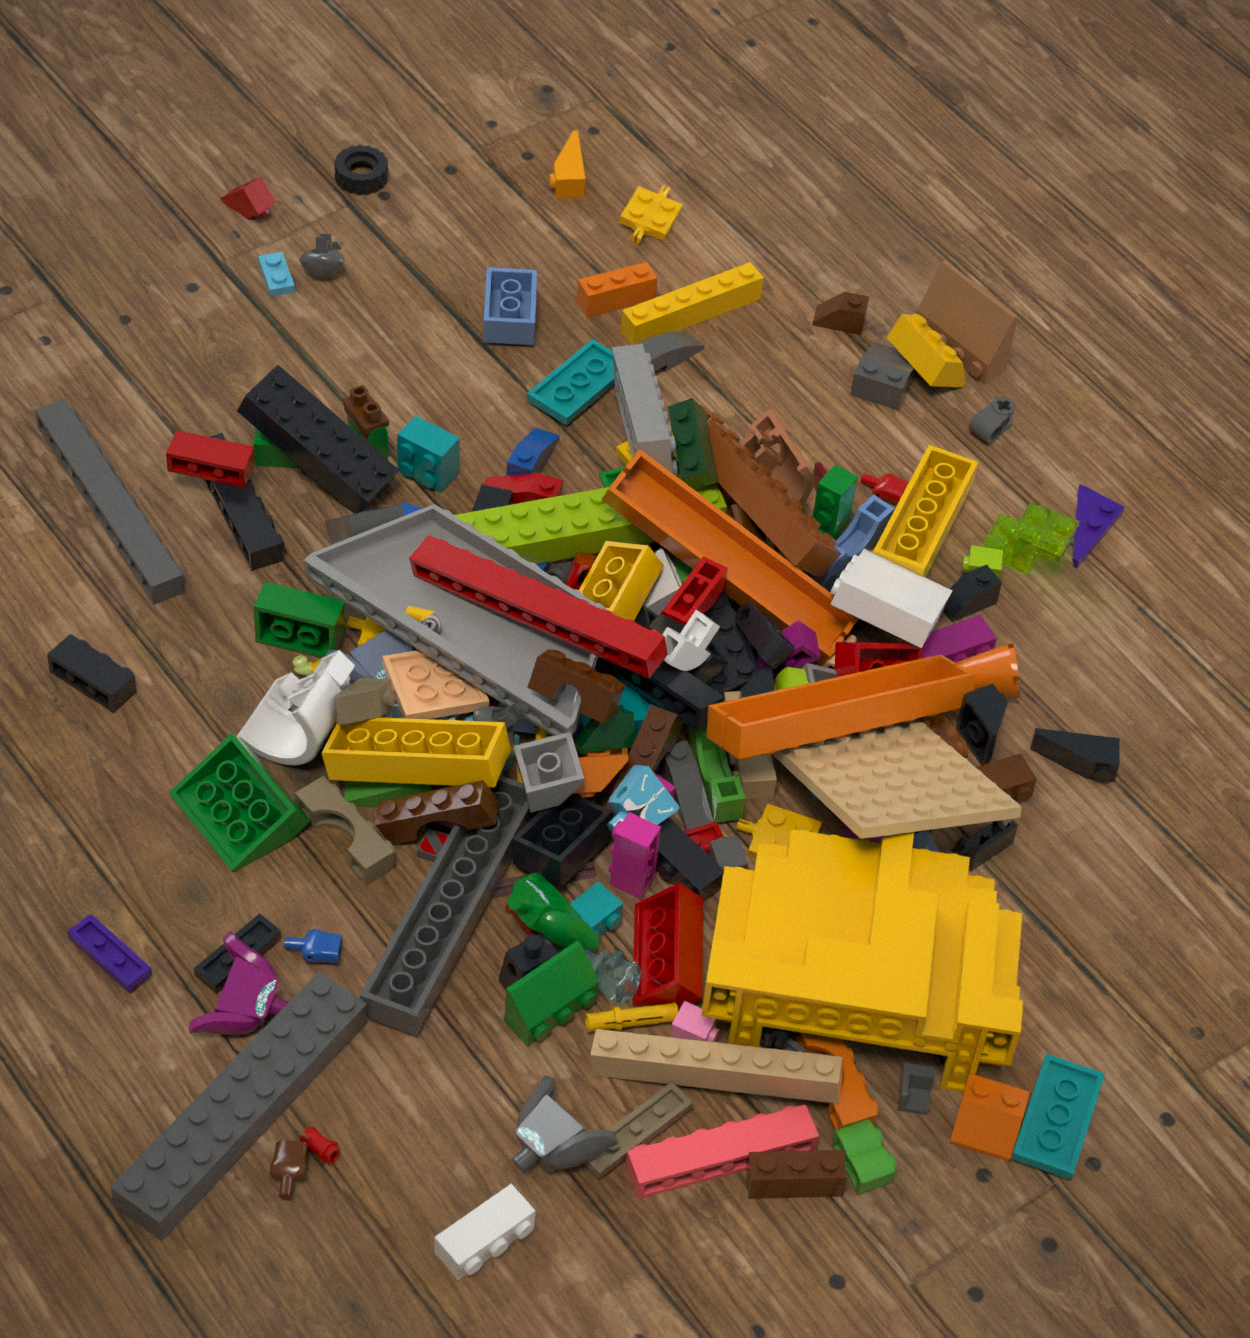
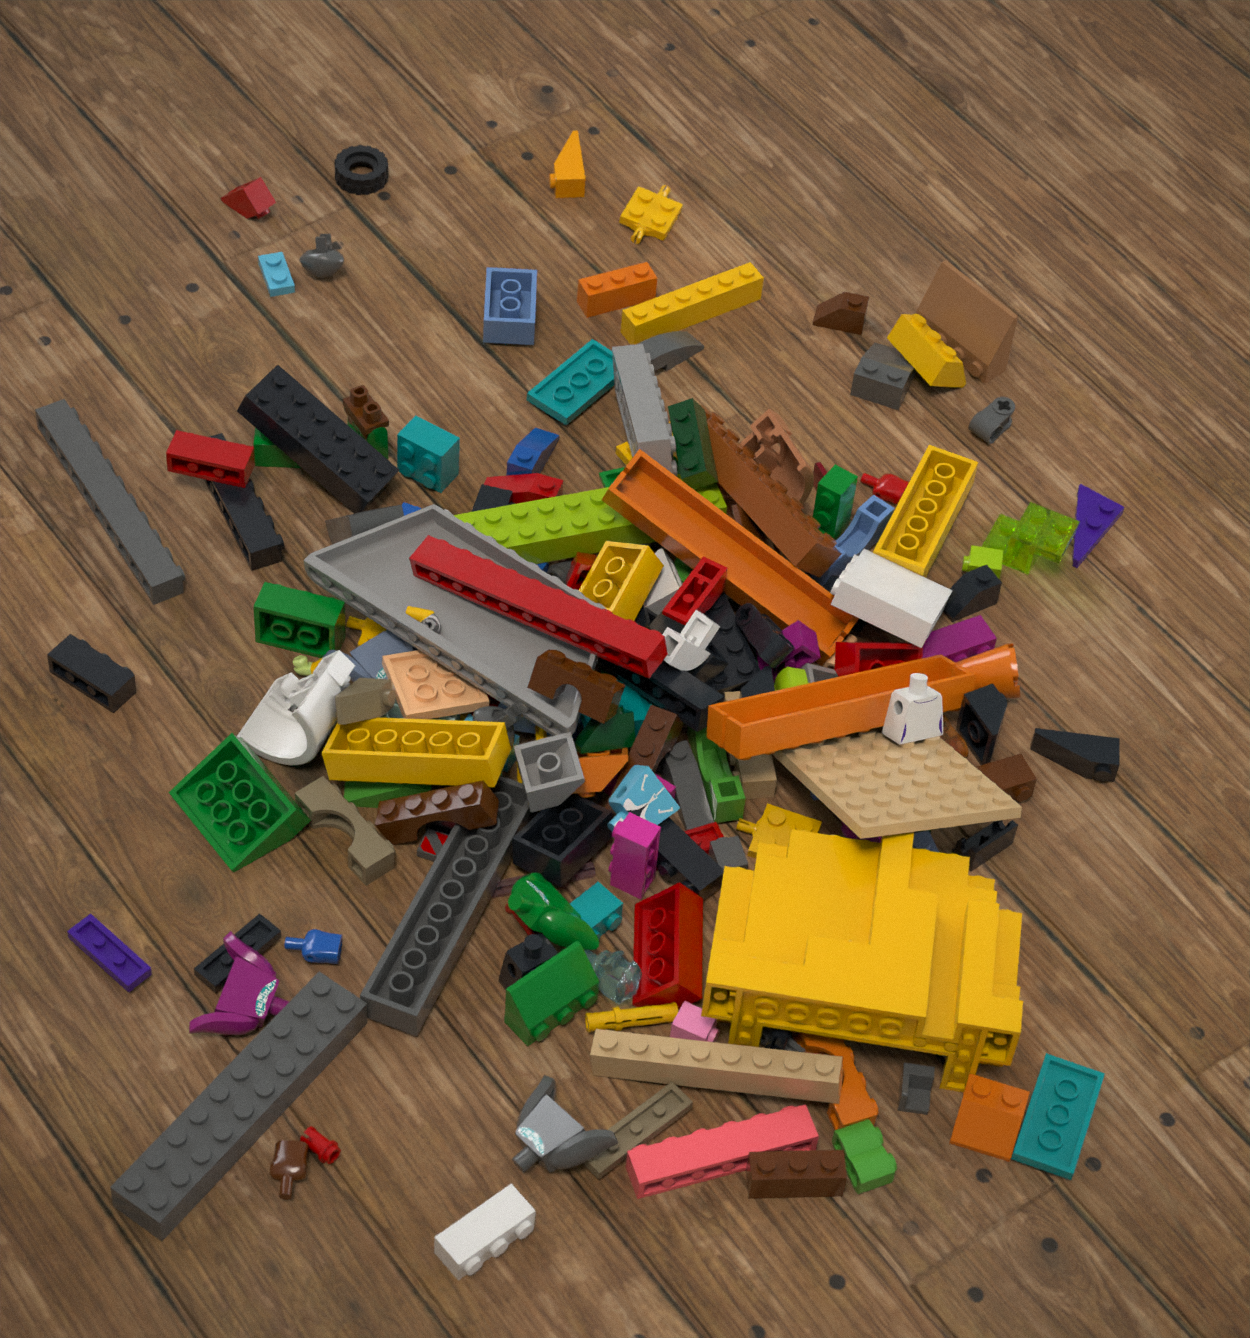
(914, 712): none -> white torso

